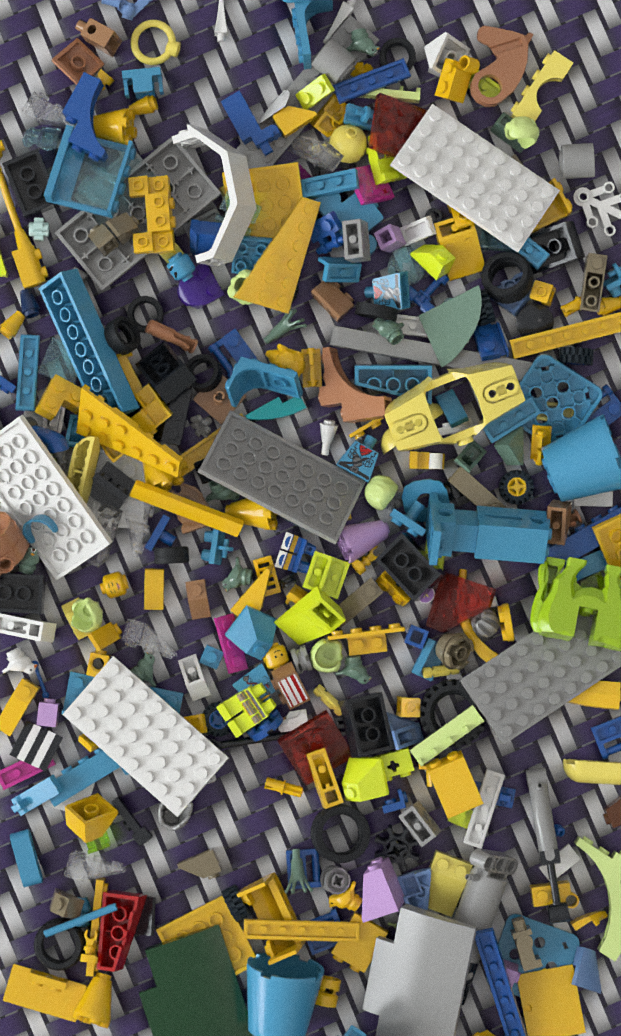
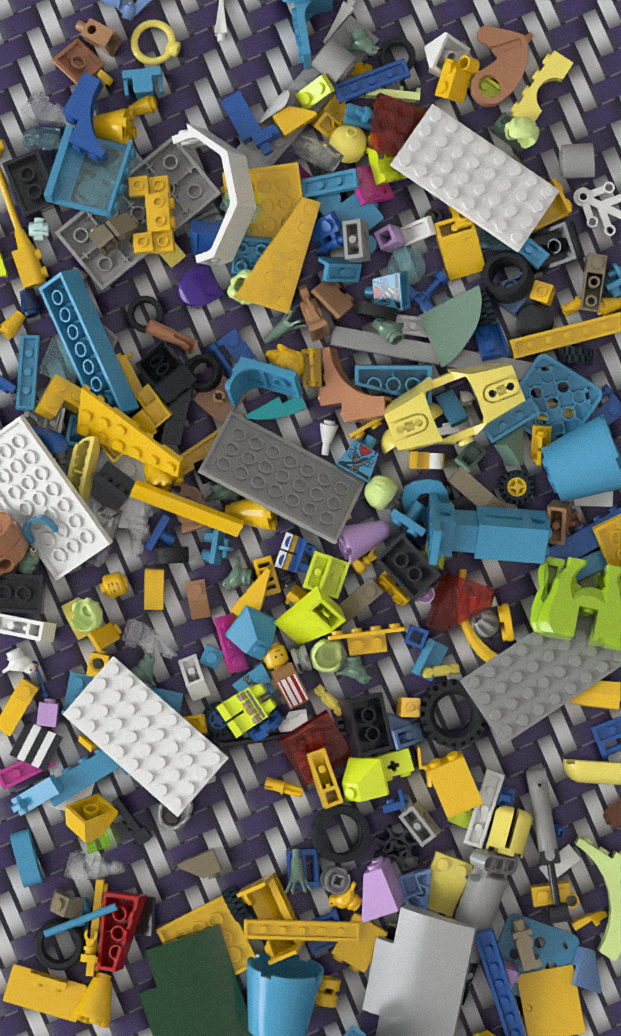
(130, 331): black tyre -> none
(181, 267): dark azure head -> none
(201, 425): light grey plant -> none
(313, 315): none -> medium nougat piece
(434, 259): neon yellow slope -> none
(446, 735): yellowish green hinge -> none
(454, 650): dark tan cone -> none
(466, 398): none -> white hinge
(518, 834): none -> light yellow cylinder

